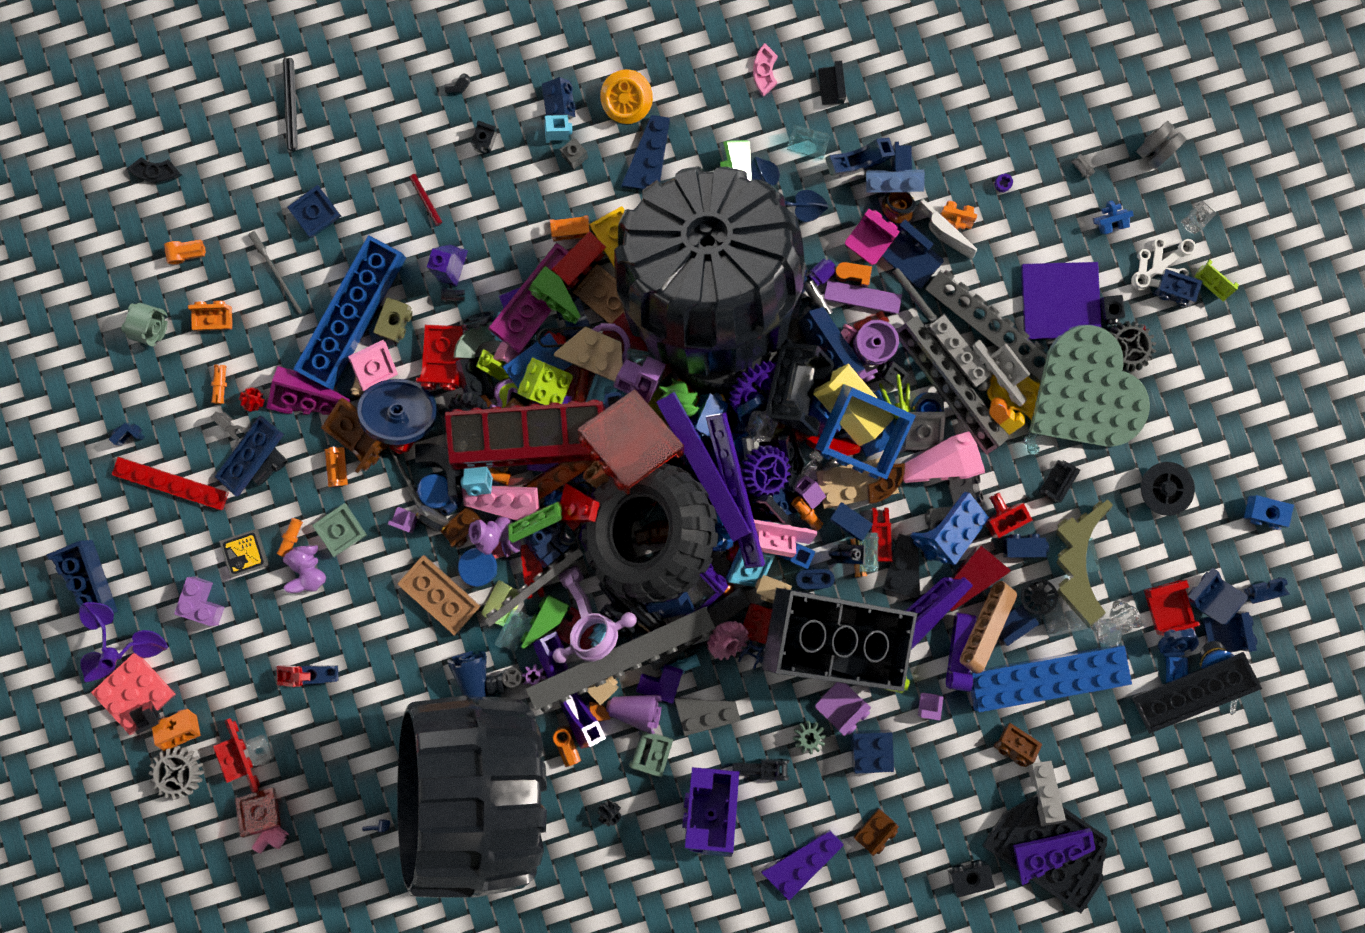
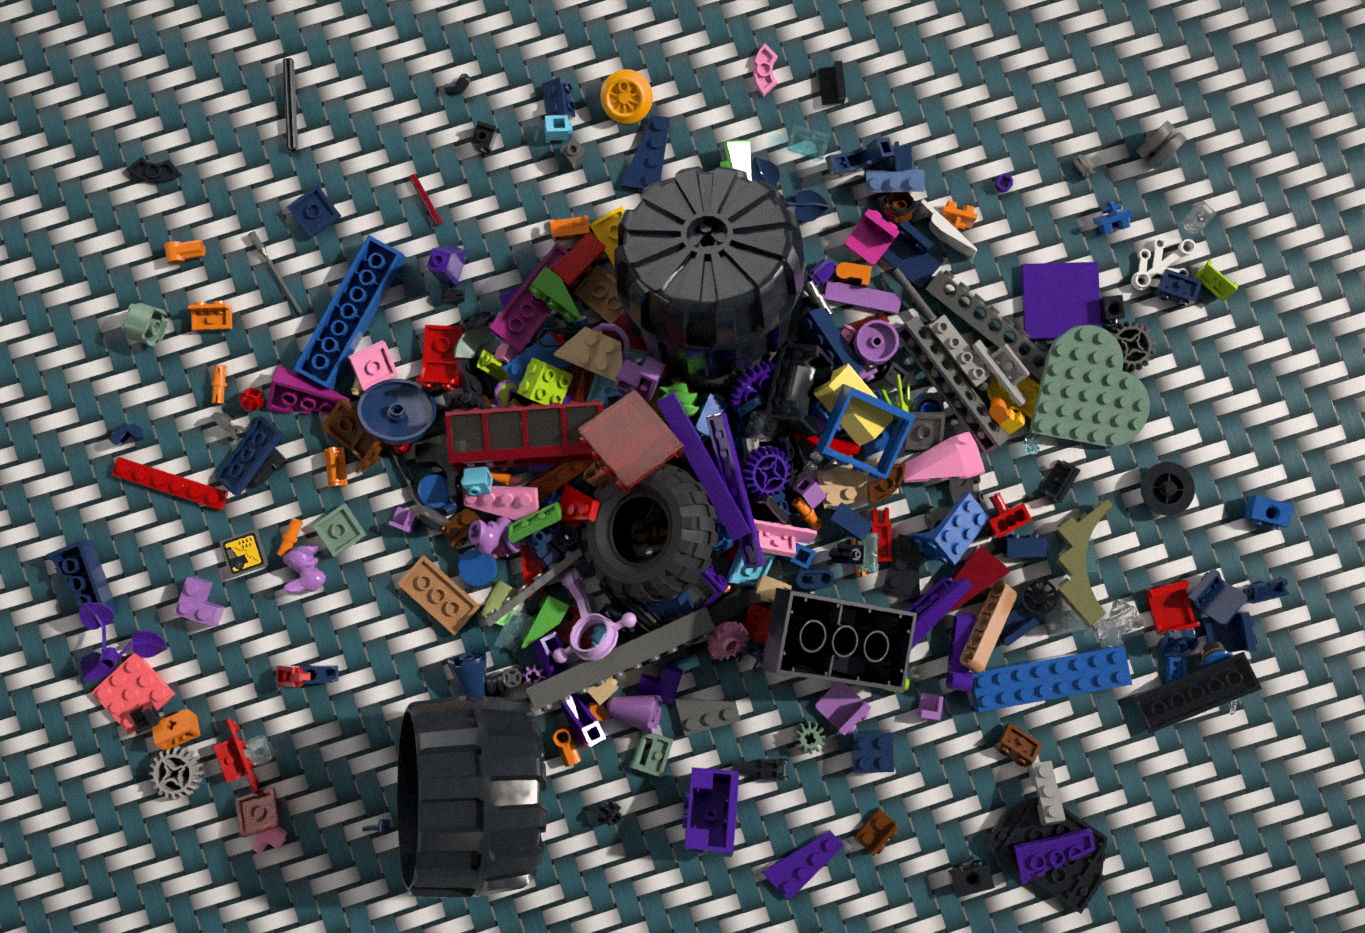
(391, 309): olive brick -> none

